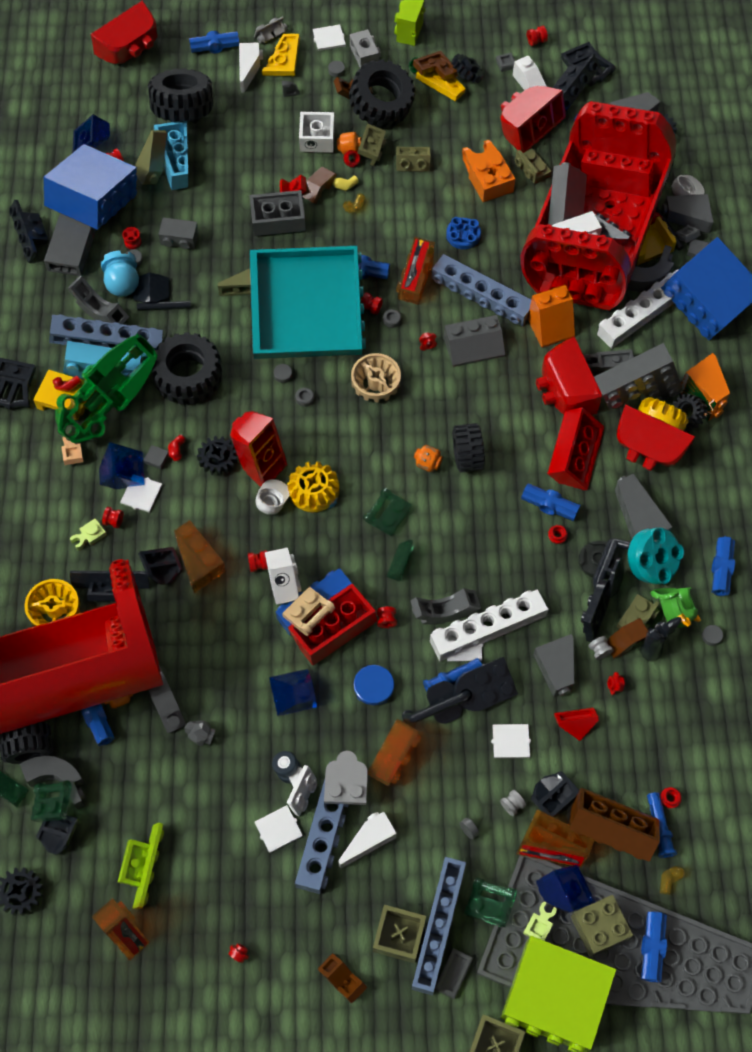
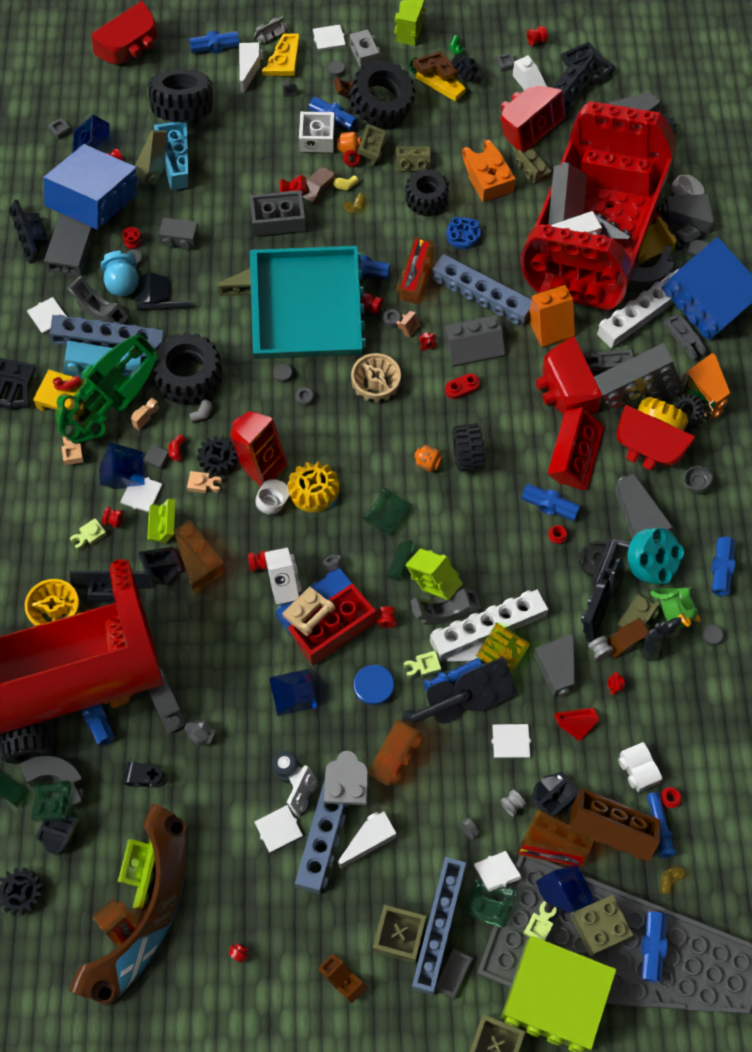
(43, 314): none -> white piece
(59, 128): none -> dark grey tile
(128, 961): none -> reddish brown panel
(140, 775): none -> black piece
(143, 415): none -> light nougat plate
(161, 521): none -> lime bracket
(200, 482): none -> light nougat plate
(203, 412): none -> light grey arm
(333, 562): none -> dark grey tile
(341, 117): none -> blue piece
(409, 323): none -> nougat tile
(425, 664): none -> yellowish green plate
(427, 181): none -> black tyre
(434, 574): none -> lime brick
(454, 47): none -> green arm
(463, 386): none -> red plate
(497, 871): none -> white piece
(505, 644): none -> clear neon green tile
(640, 767): none -> white brick
(685, 335): none -> dark grey hinge
(698, 479): none -> dark grey hair

